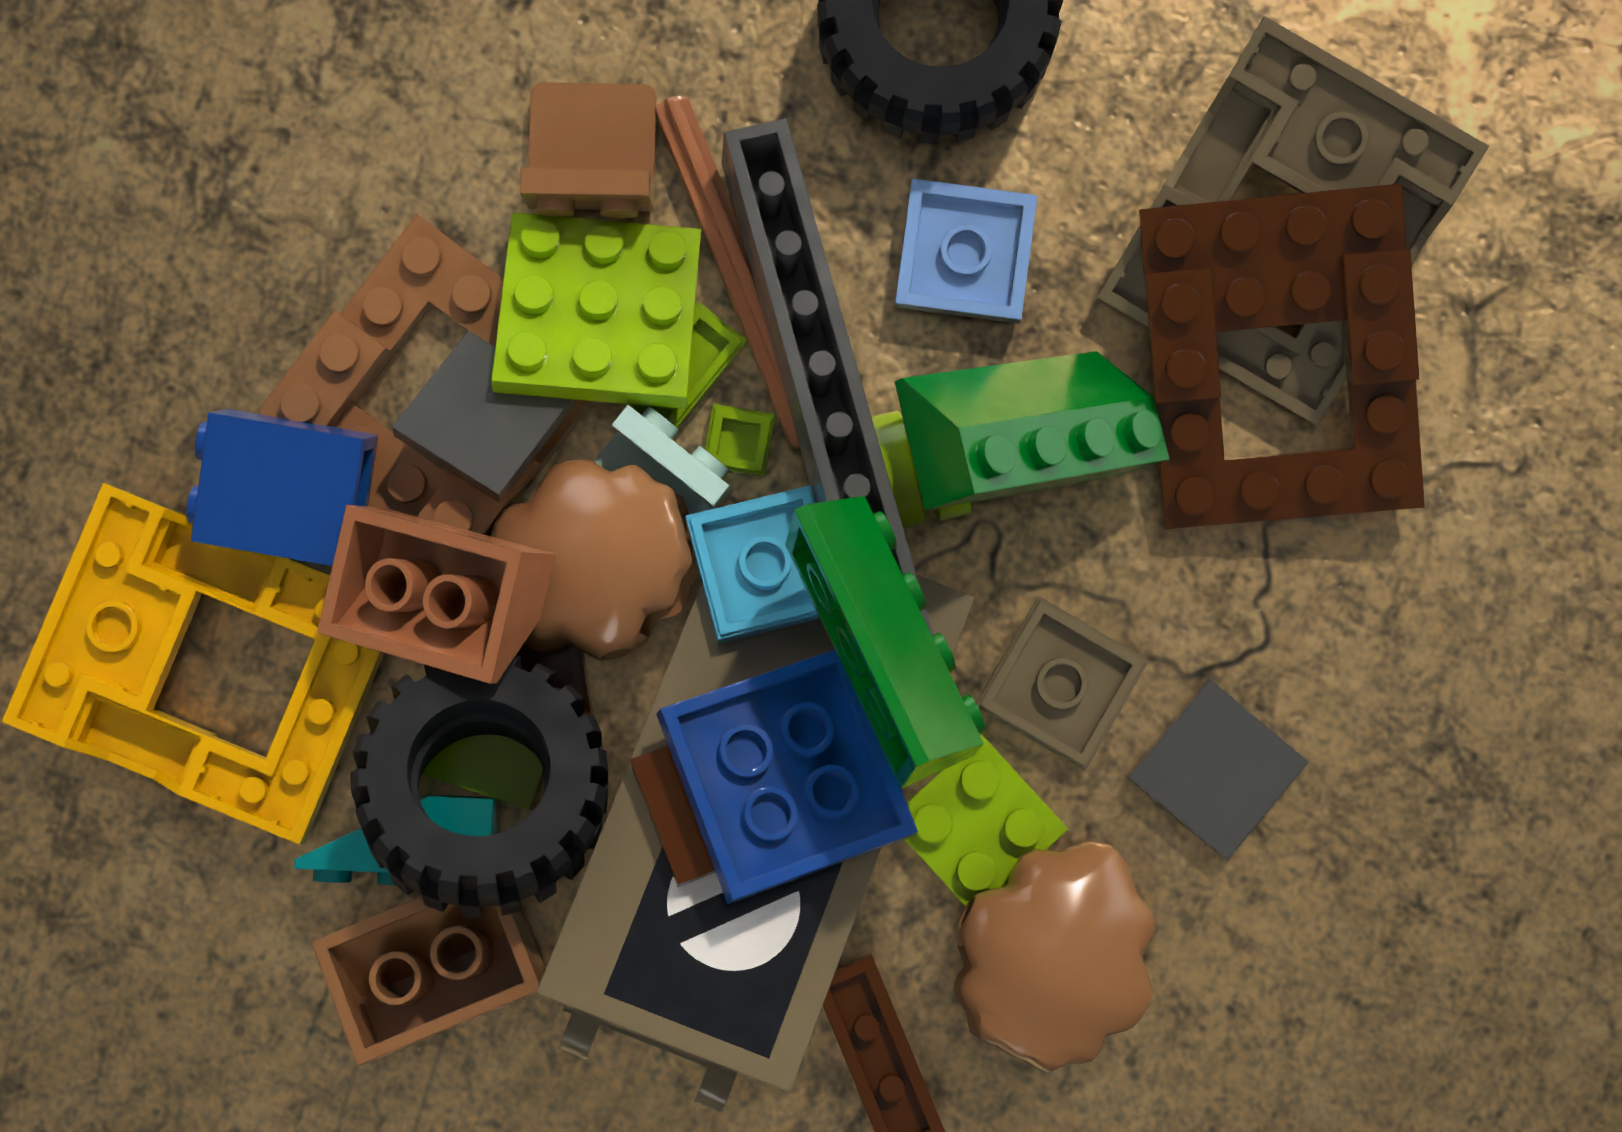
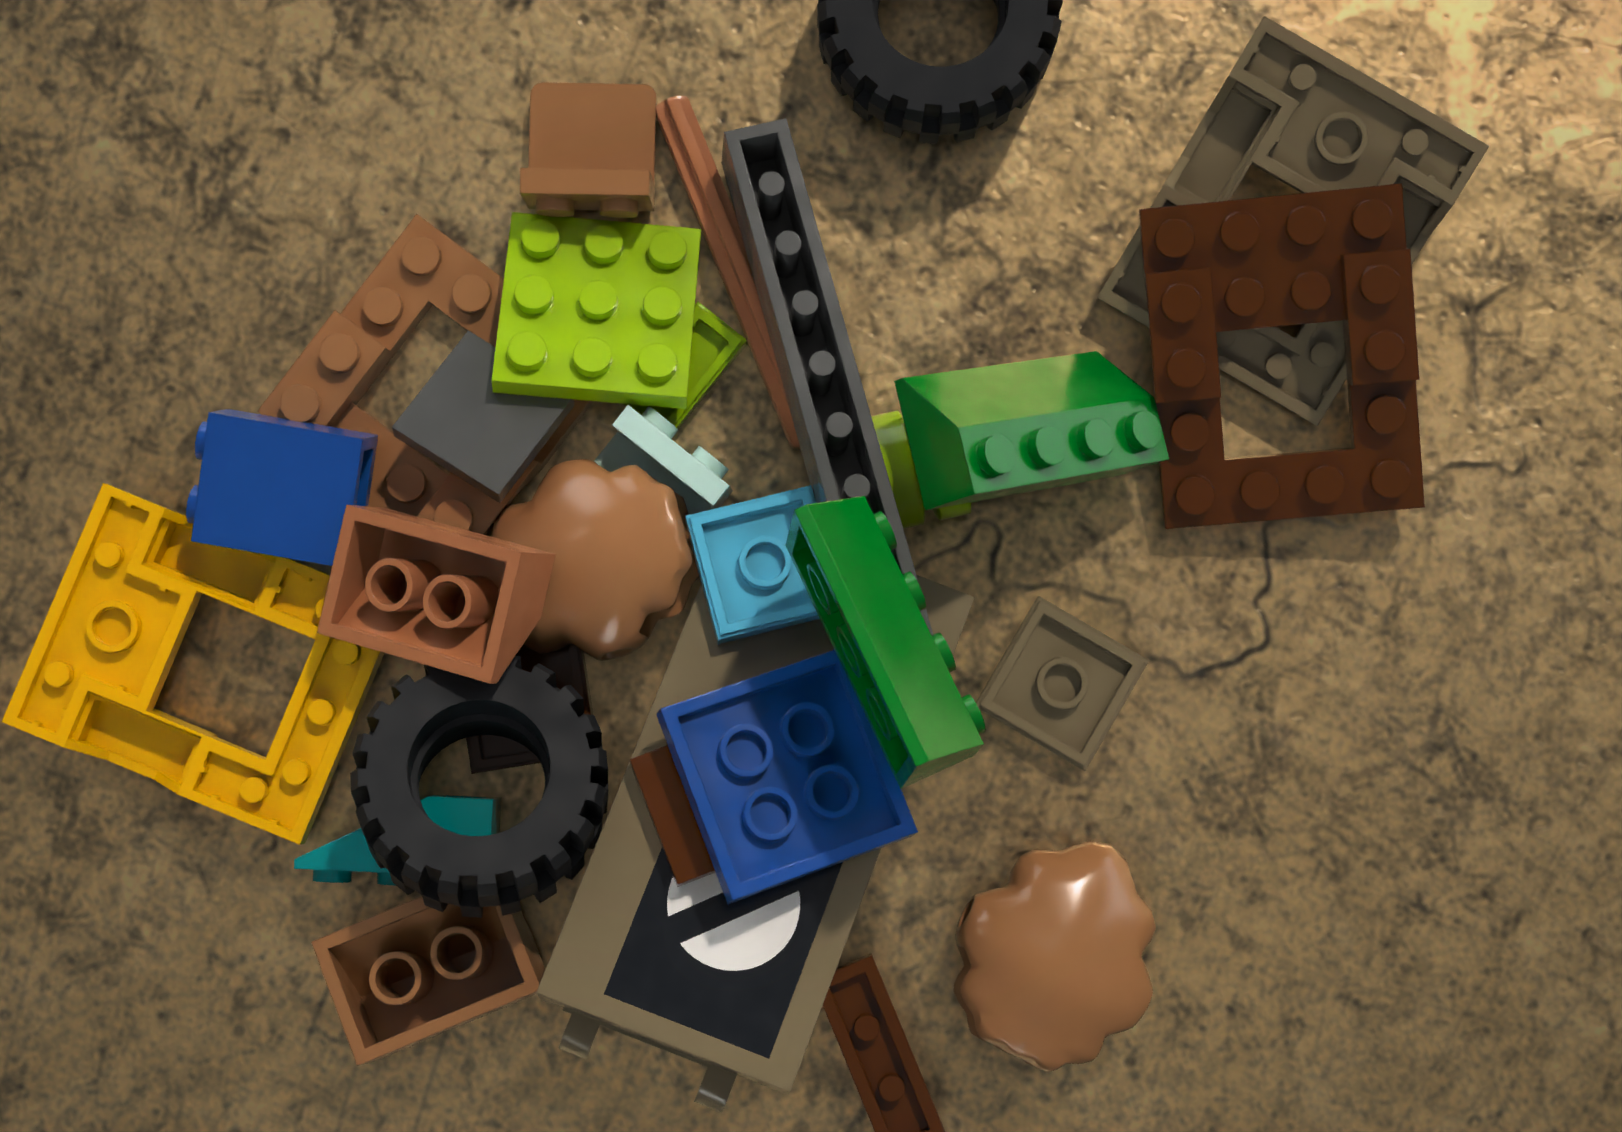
(490, 767): lime tile -> none
(740, 439): lime tile -> none
(966, 251): light blue plate -> none
(979, 823): lime plate -> none
(1217, 769): dark grey tile -> none

